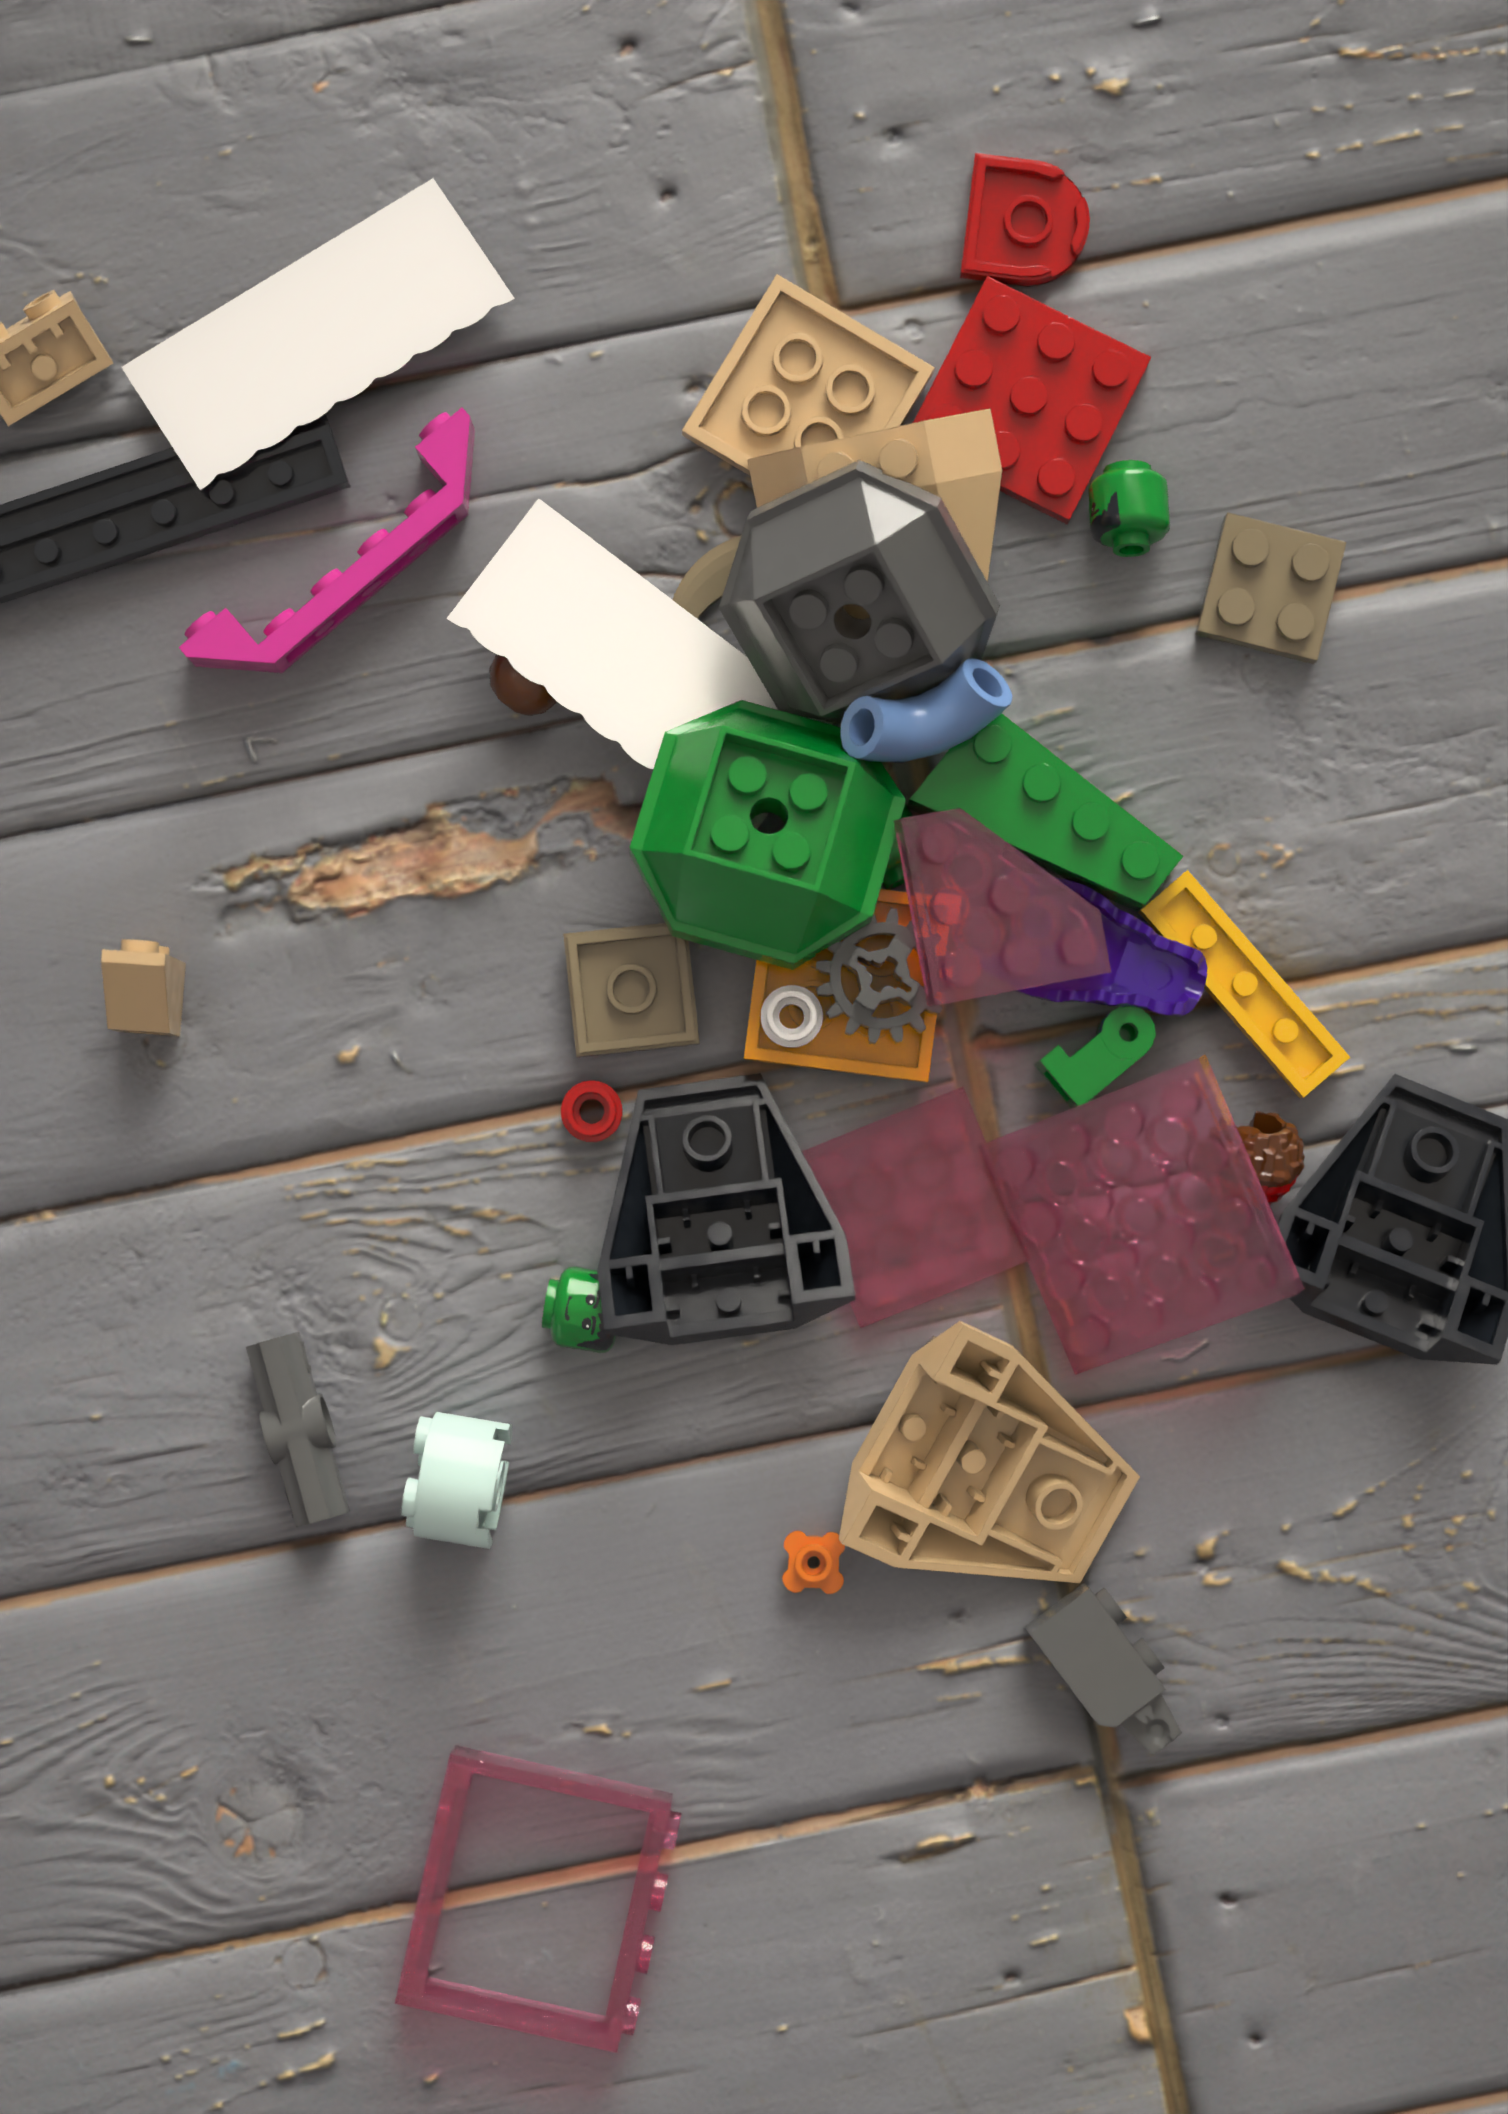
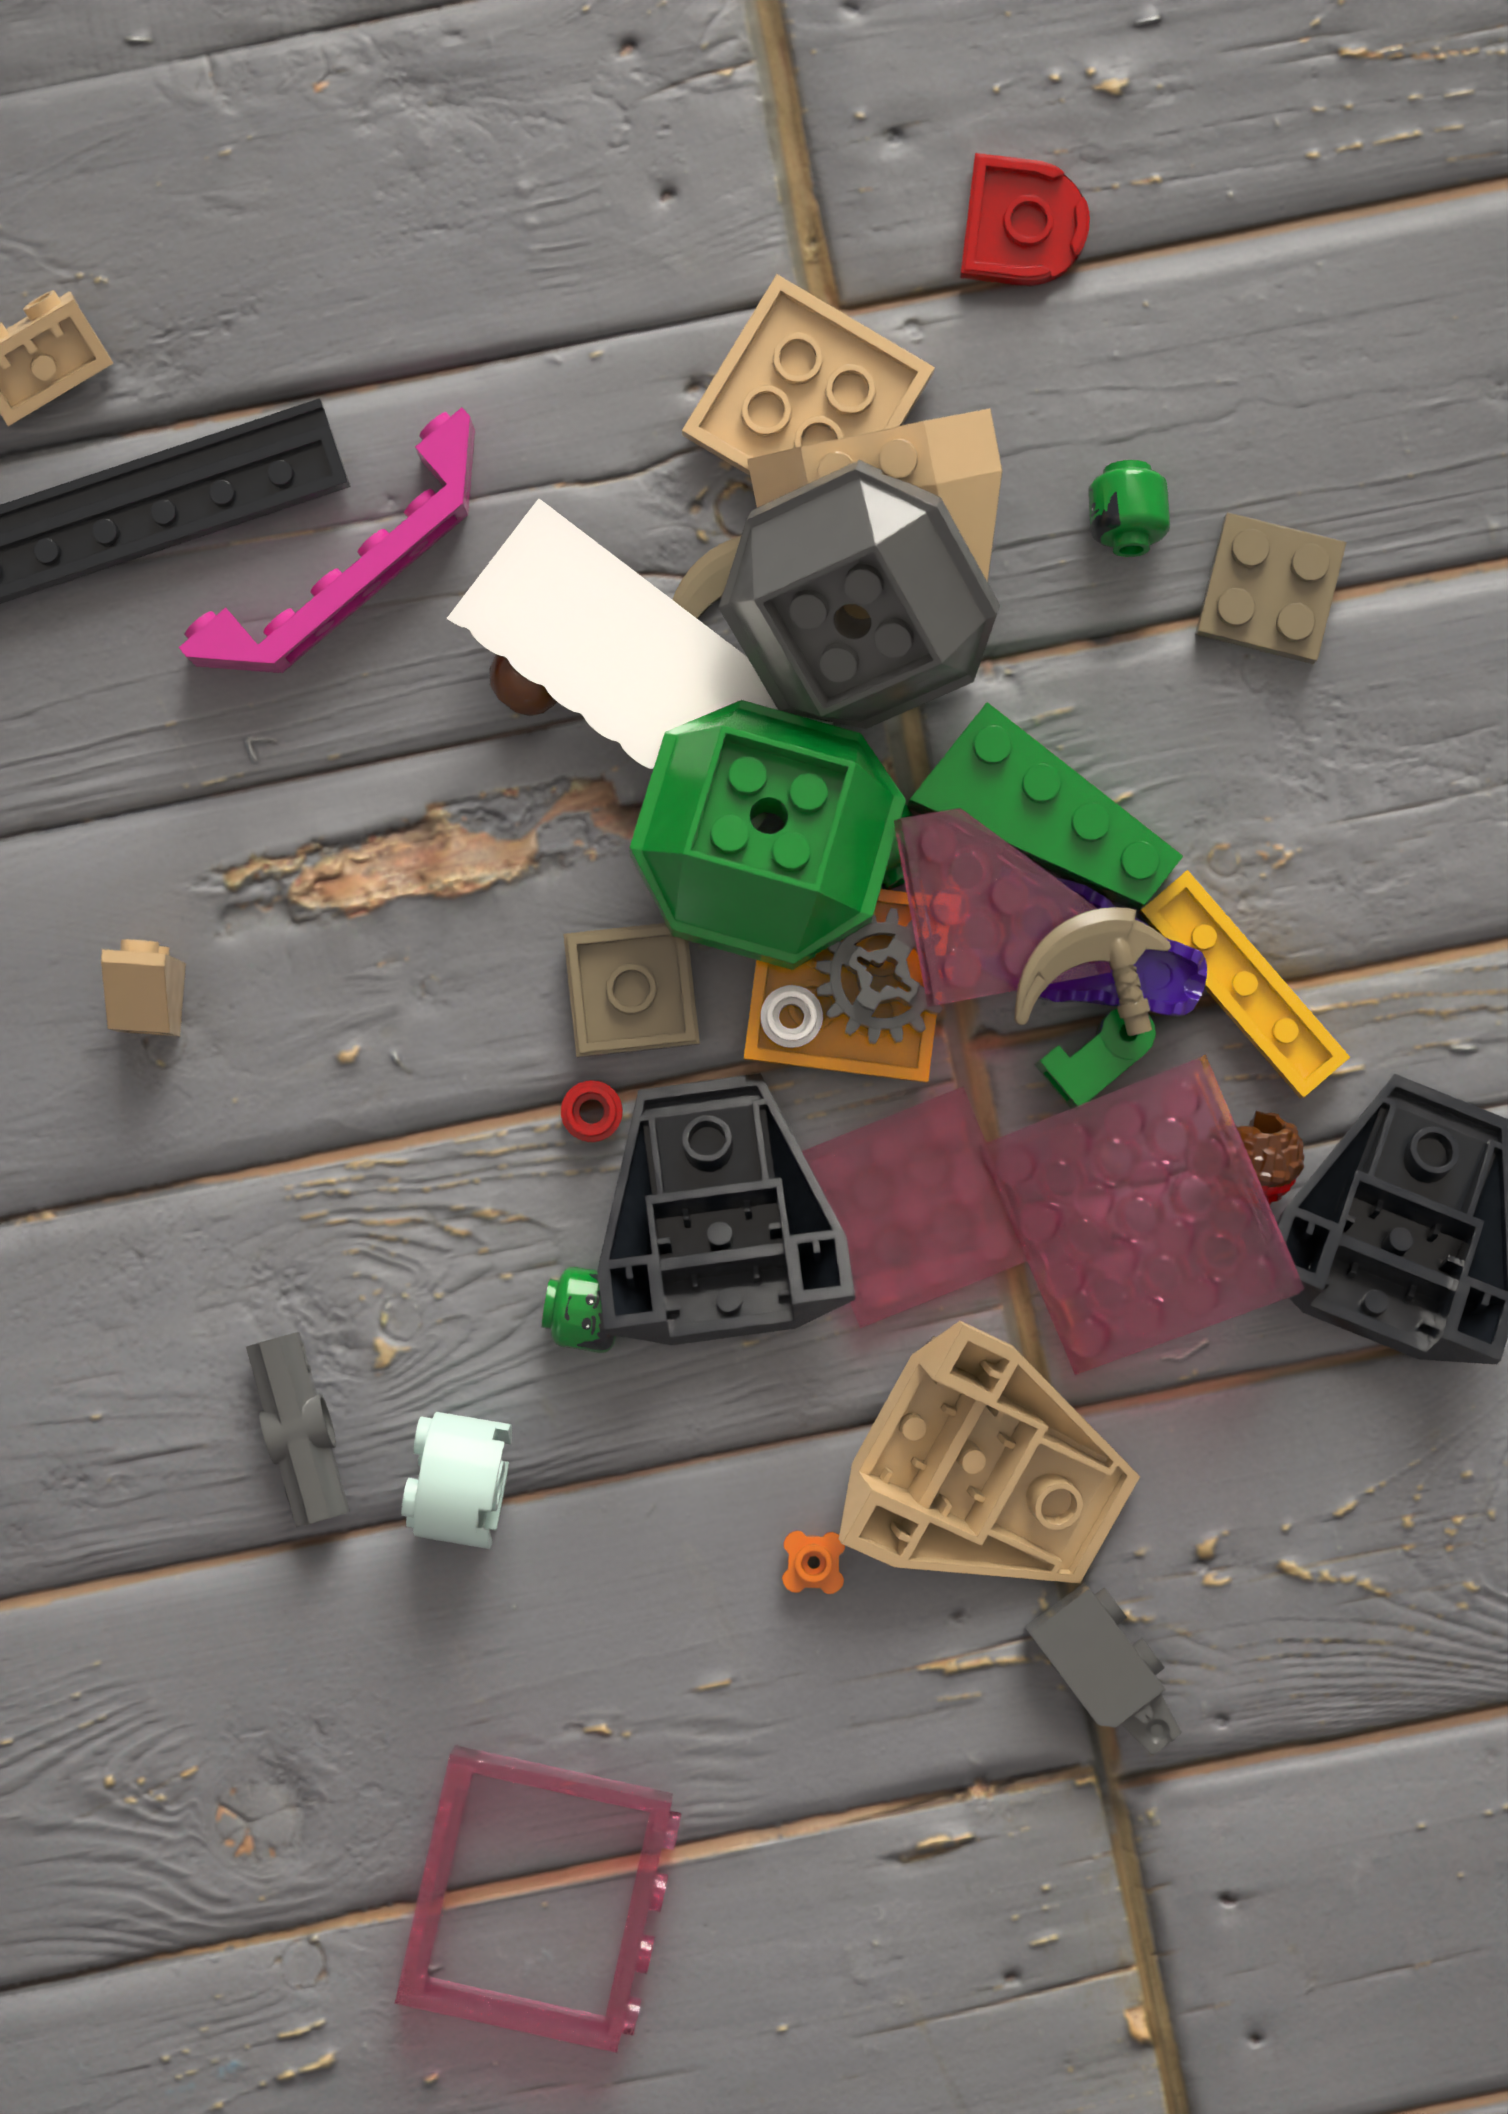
(316, 333): white sticker -> none
(927, 722): medium blue cylinder -> none
(1049, 388): red plate -> none
(1087, 937): none -> dark tan piece

